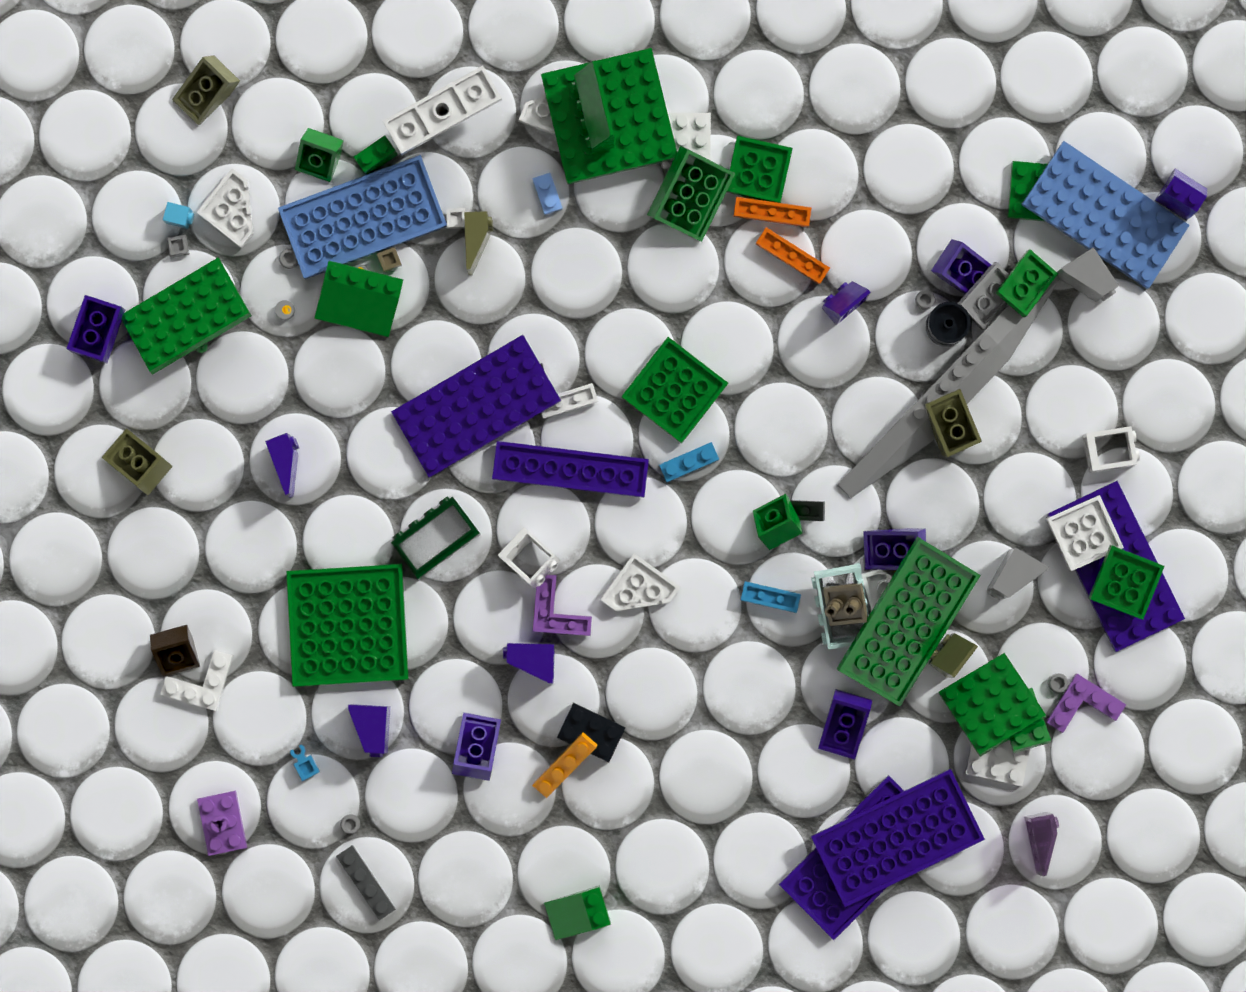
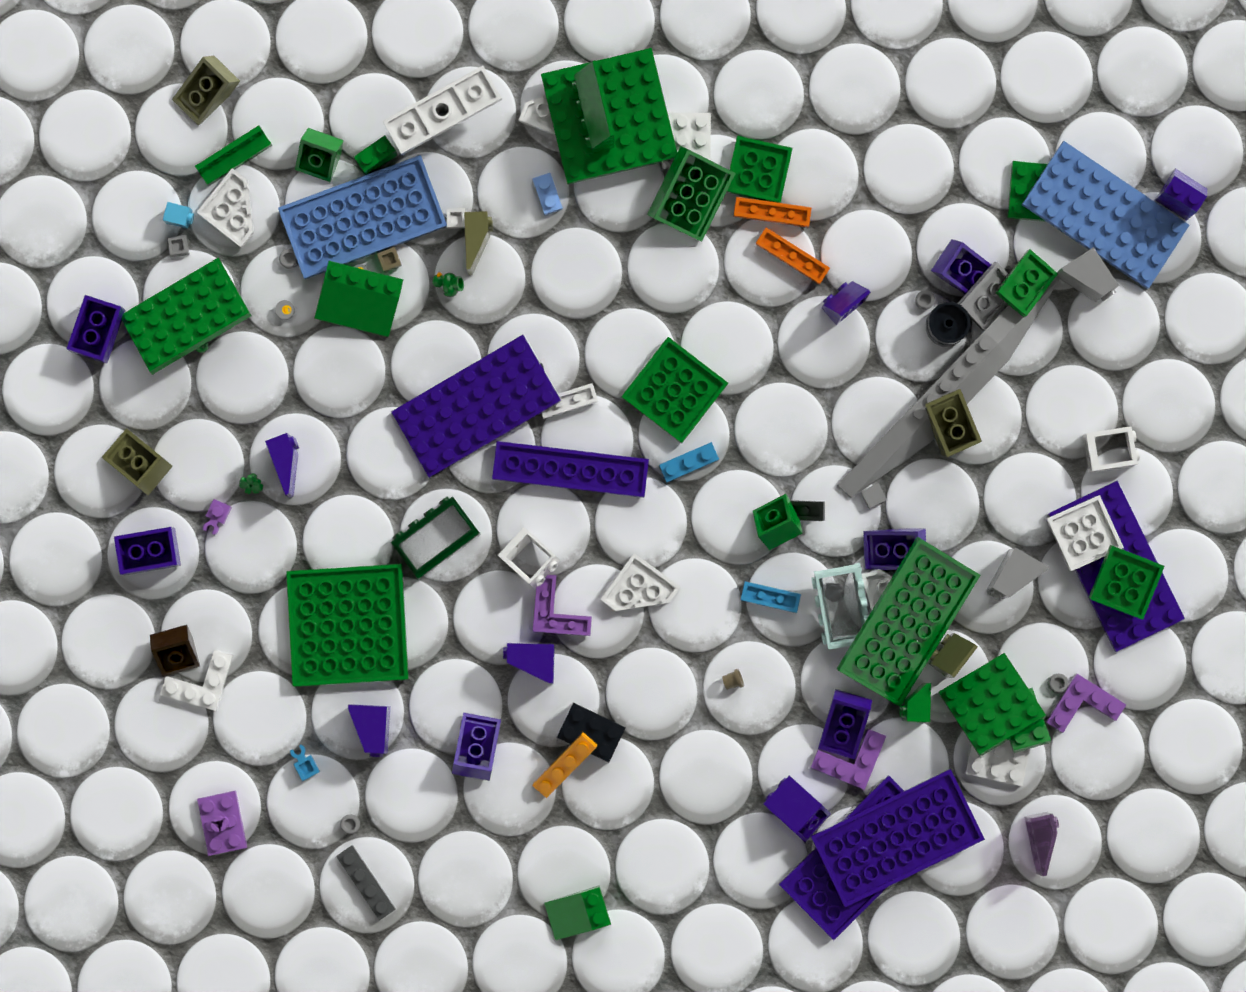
(147, 551): none -> dark purple brick
(218, 513): none -> medium lavender plate
(233, 155): none -> green fence
(251, 483): none -> green plant
(451, 283): none -> green animal
(733, 680): none -> dark tan piece
(796, 808): none -> dark purple slope
(845, 604): dark tan plate -> none
(857, 773): none -> medium lavender plate
(873, 495): none -> light grey tile
(917, 705): none -> green slope

